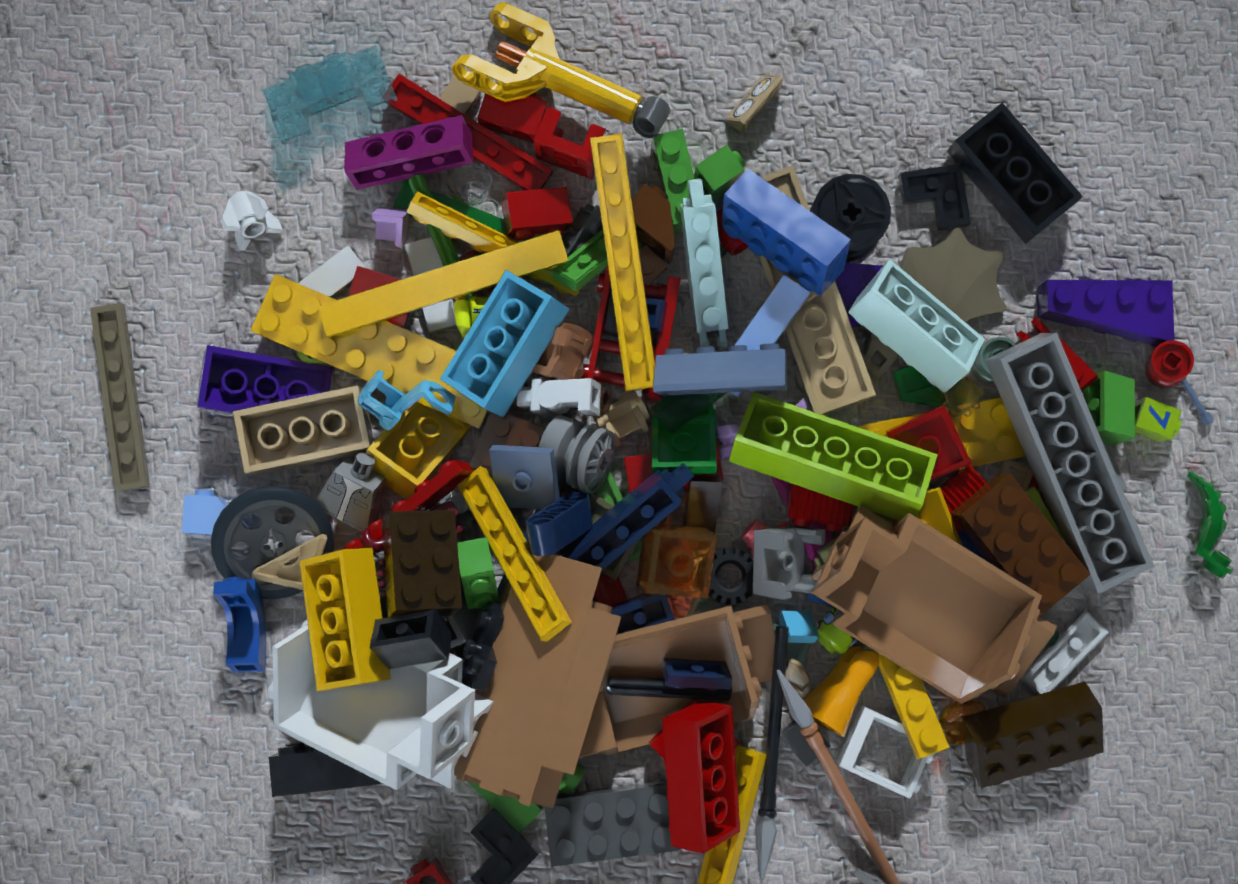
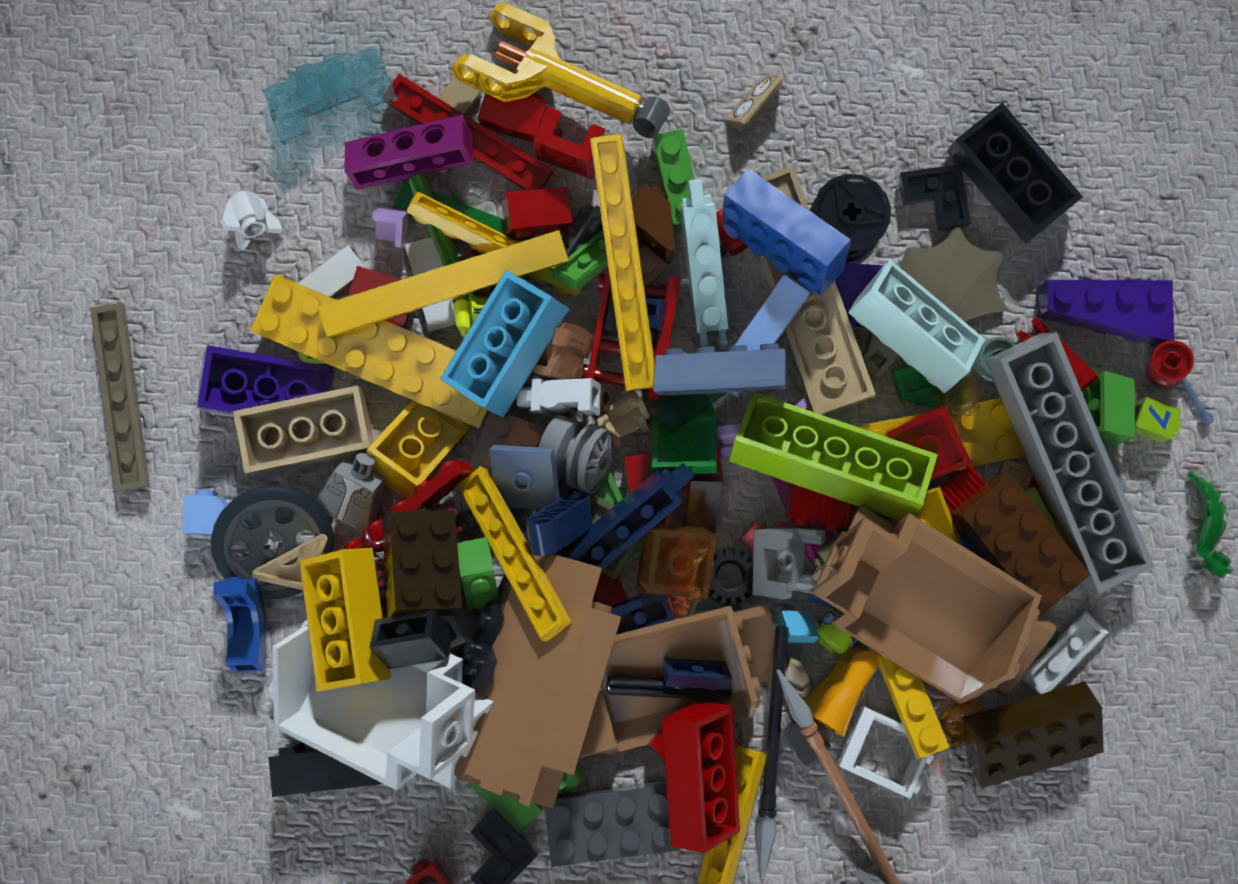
(398, 401): medium azure piece -> none
(719, 172): bright green brick -> none

